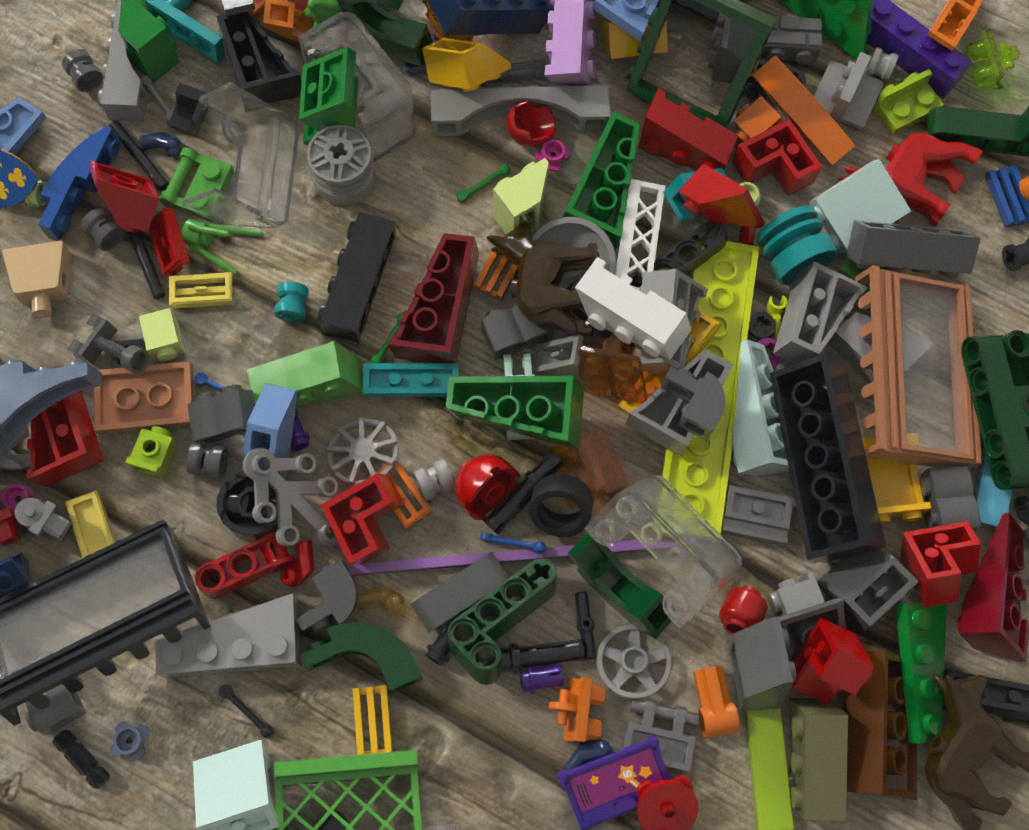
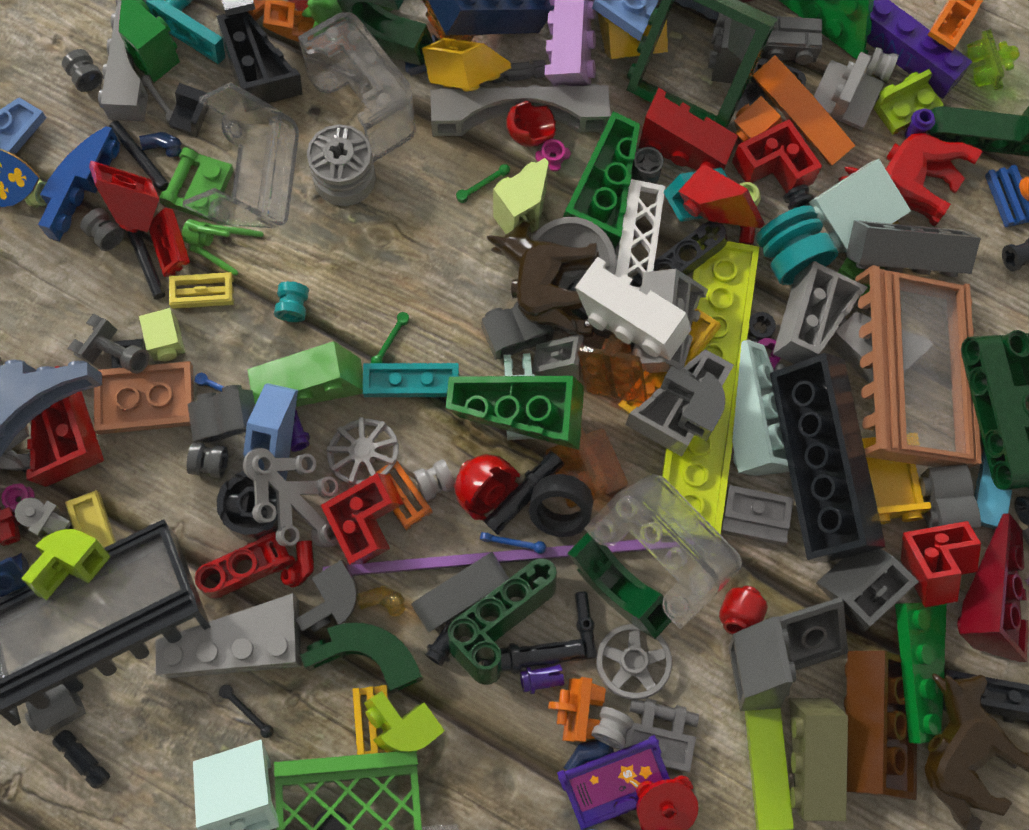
(39, 274): tan torso -> none
(62, 554): none -> lime brick
(120, 745): sand blue plate -> none
(155, 462): lime brick -> none
(329, 92): green bracket -> none
(358, 277): black brick -> none
(403, 733): none -> lime brick
(437, 315): dark red wedge -> none
(489, 289): orange tile -> none
(612, 727): none -> light grey wheel
(651, 162): none -> dark grey wheel
(716, 712): orange piece -> none
(776, 312): neon yellow hand -> none
(795, 595): light grey brick -> none
(798, 197): none -> black bush
(831, 662): red brick -> none
(921, 121): none -> dark purple pin

